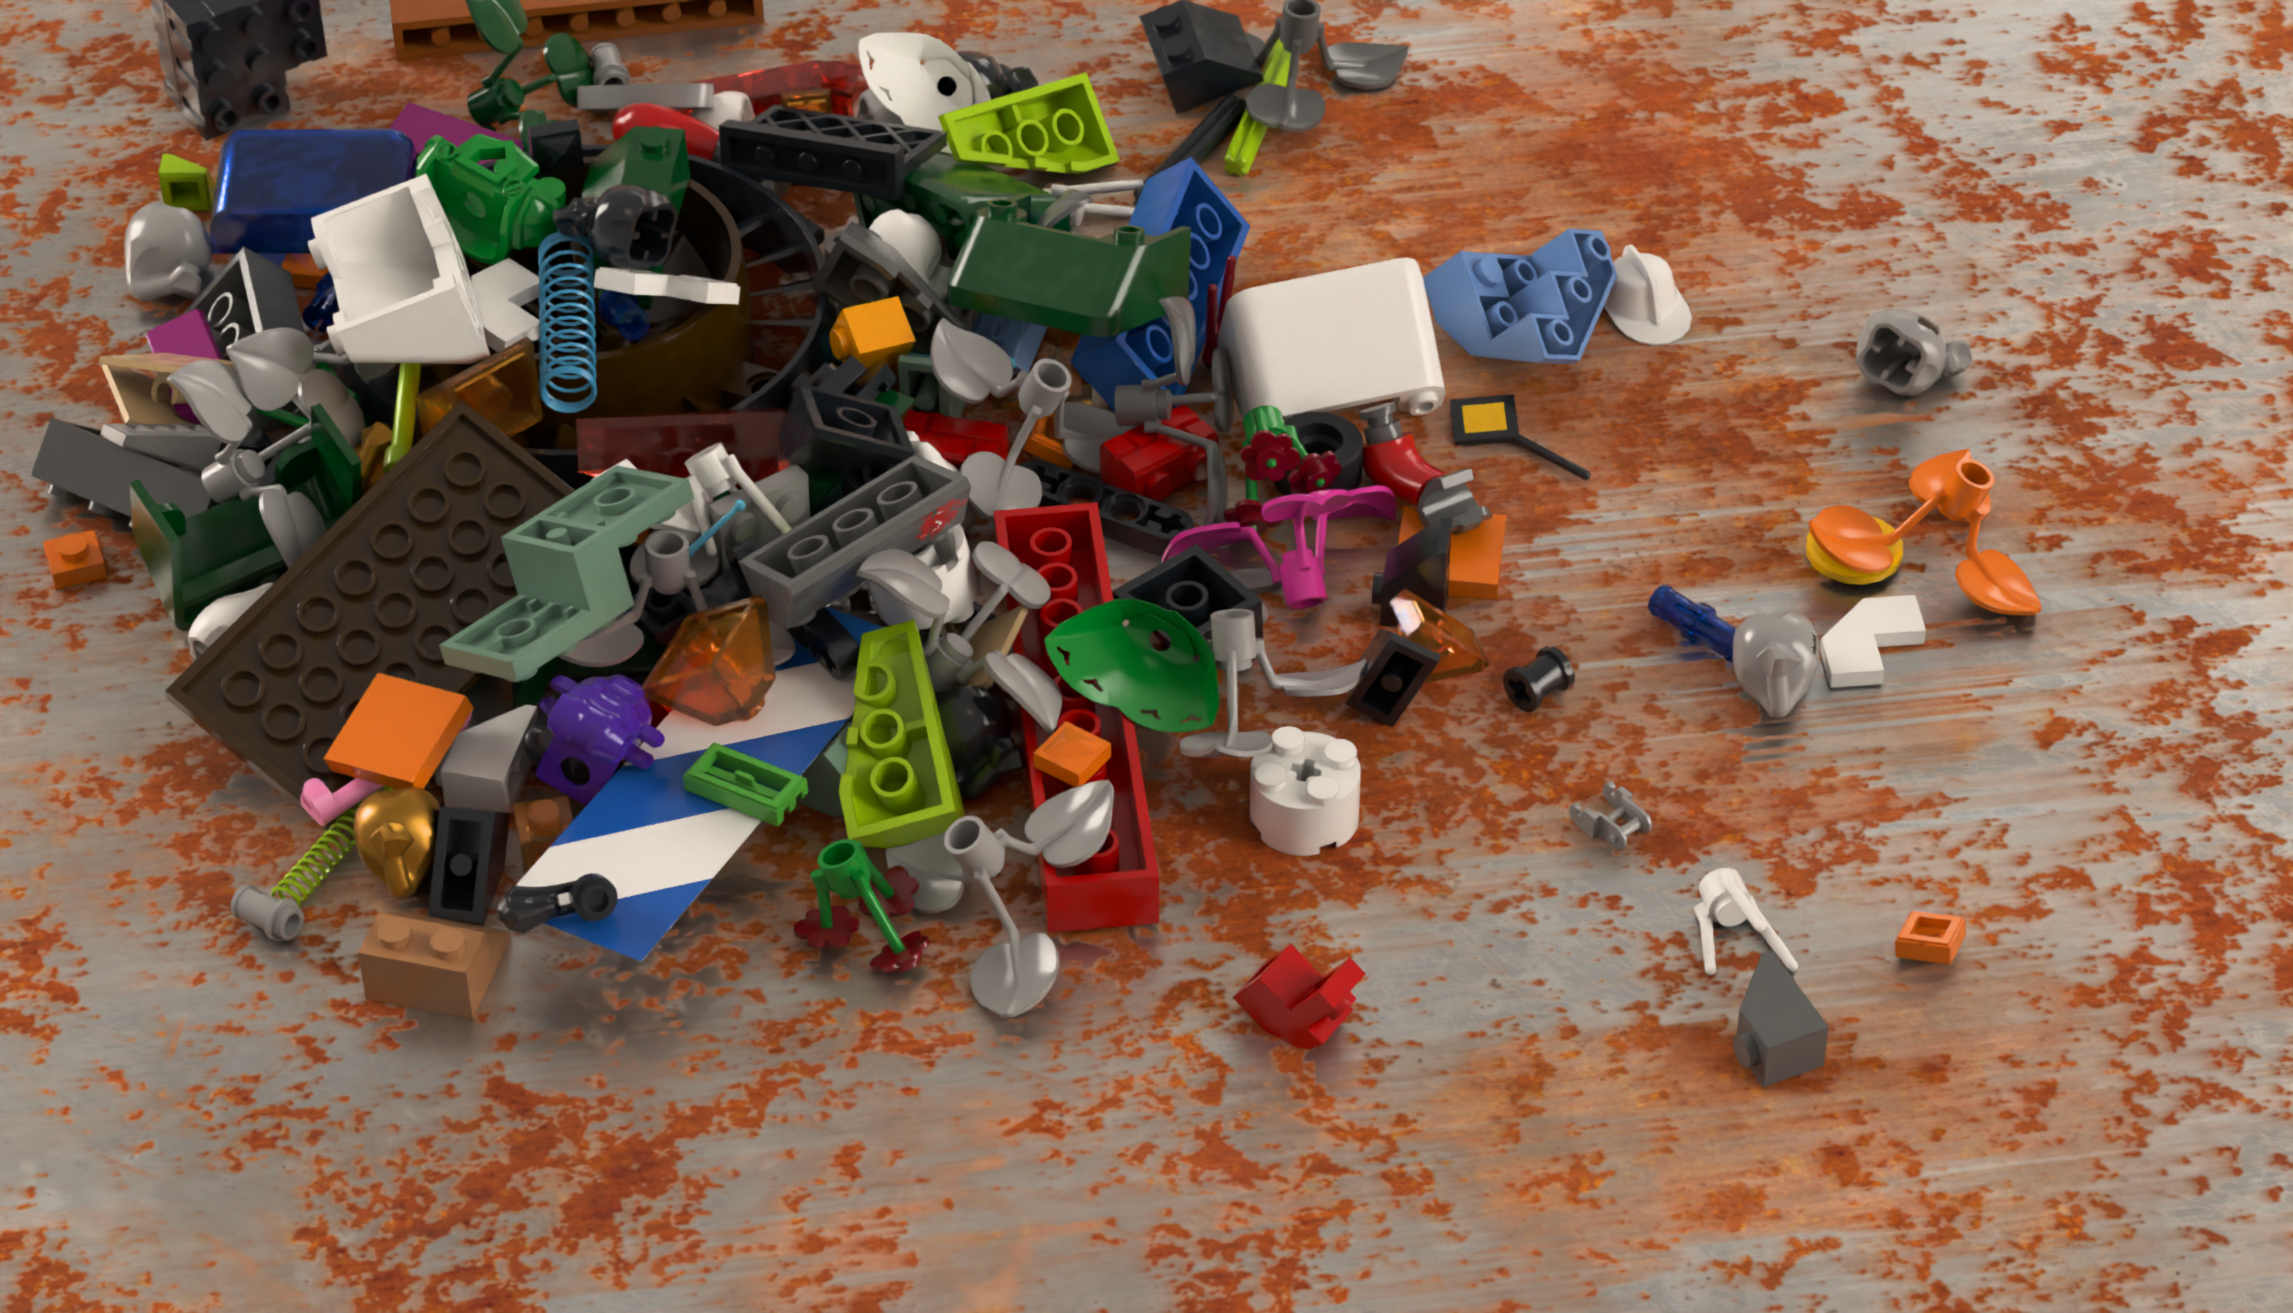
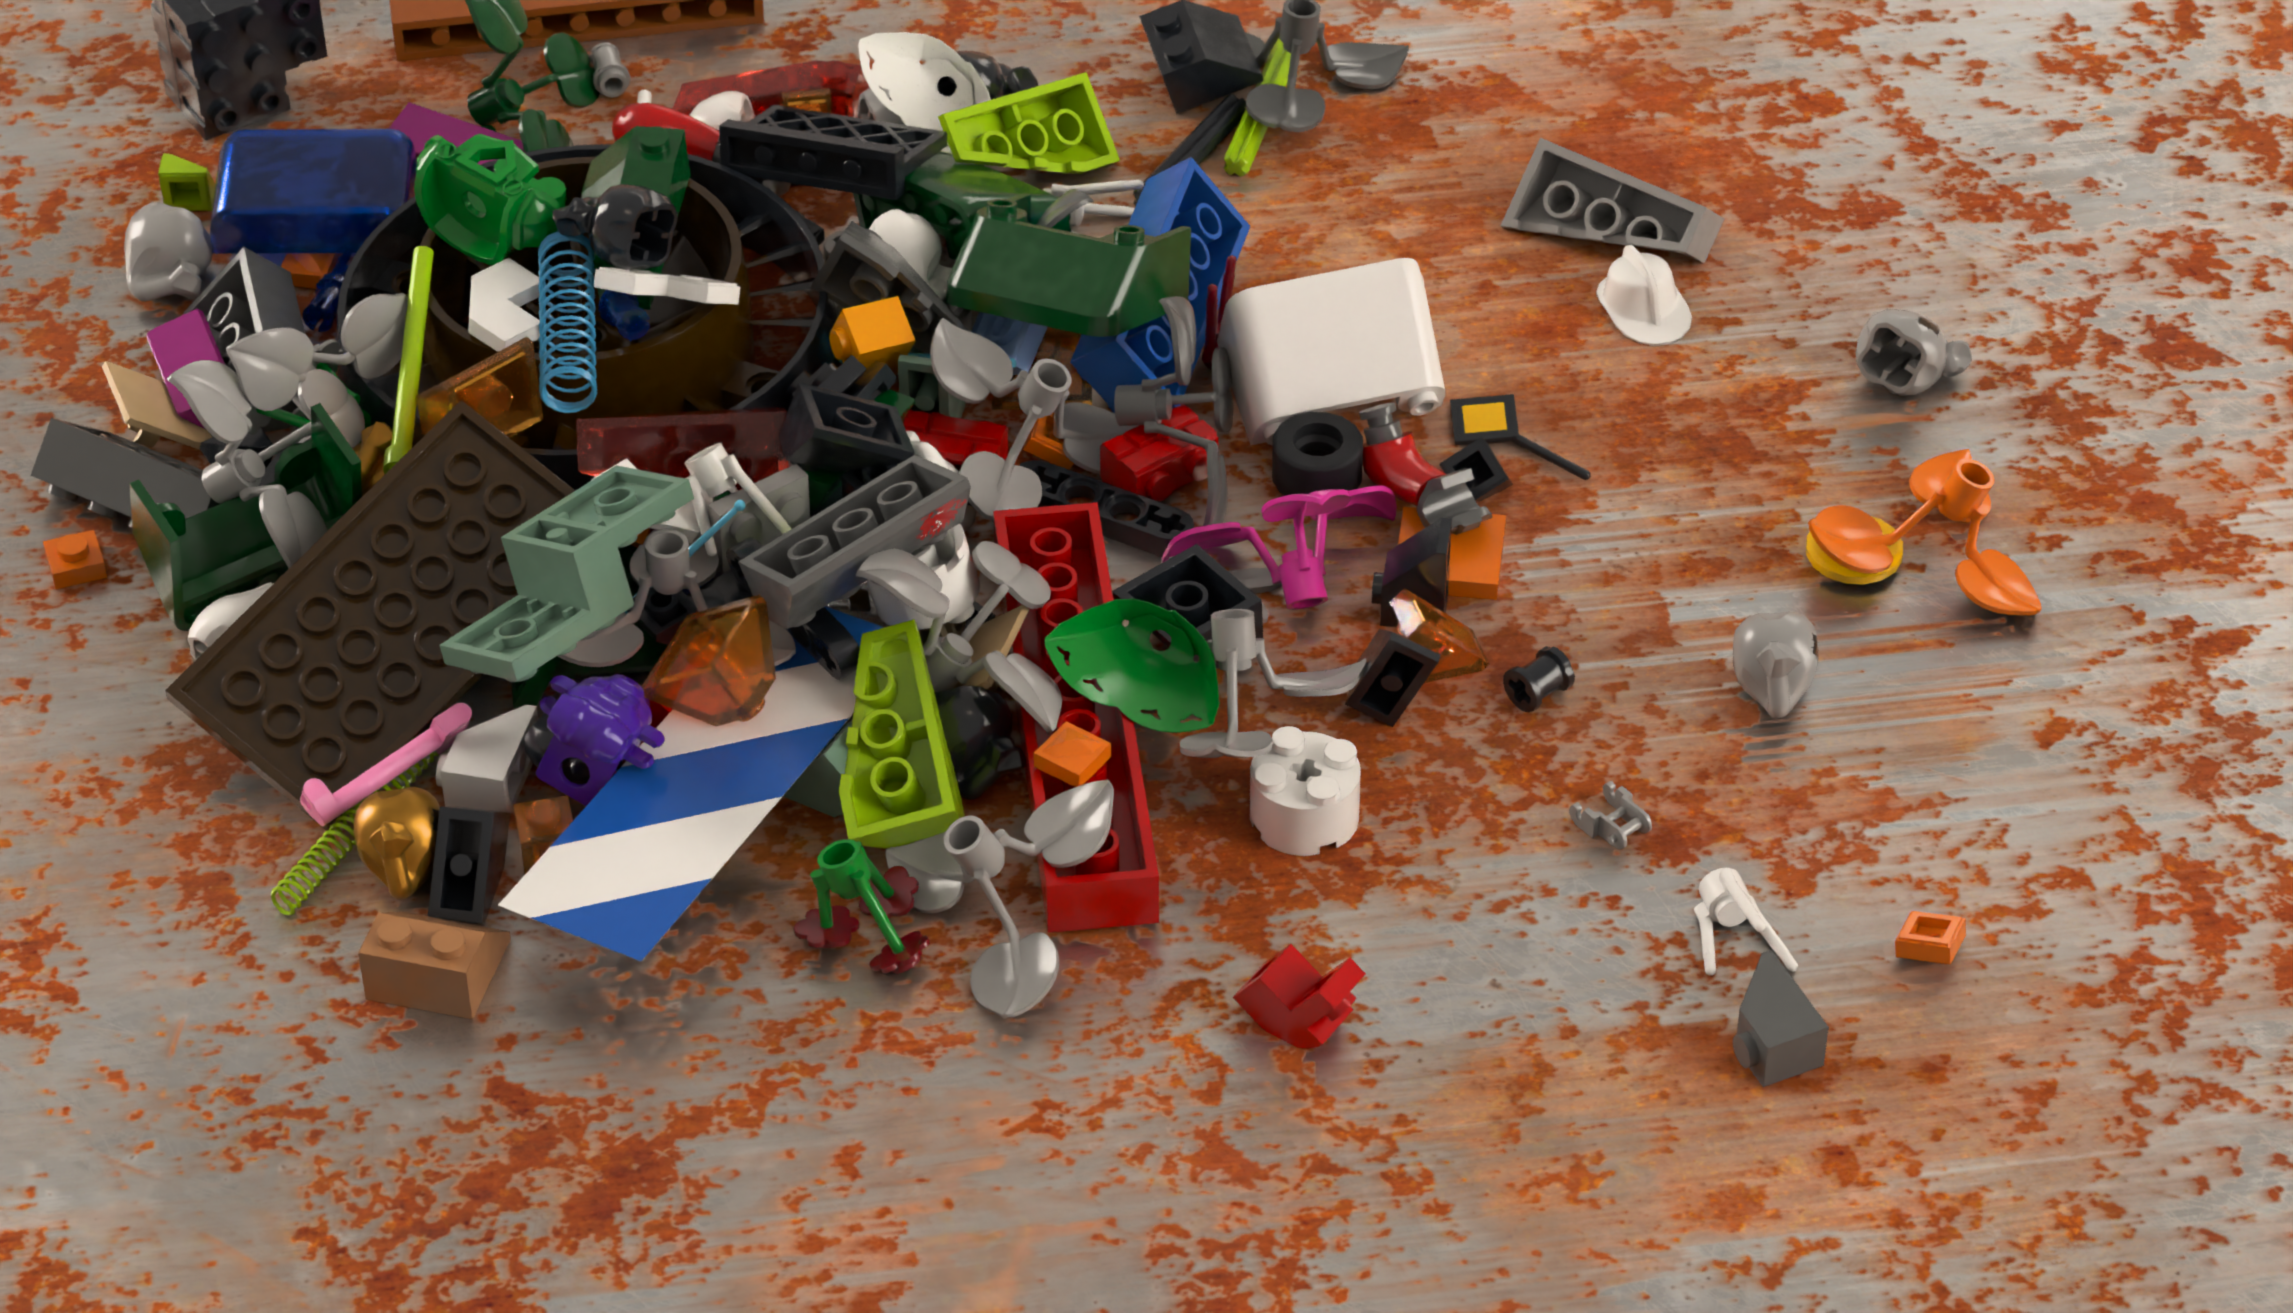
(164, 365): tan piece -> none
(176, 443): light grey slope -> none
(277, 917): light grey pin -> none
(398, 280): white windscreen -> none
(398, 733): orange tile -> none
(527, 907): black piece -> none
(556, 147): black tile -> none
(665, 94): light grey beam -> none
(740, 789): bright green tile -> none
(1270, 451): dark red plant -> none
(1486, 469): none -> black slope
(1524, 304): medium blue brick -> none
(1591, 201): none -> light grey wedge
(1694, 620): clear blue pin -> none
(1852, 644): white tile -> none

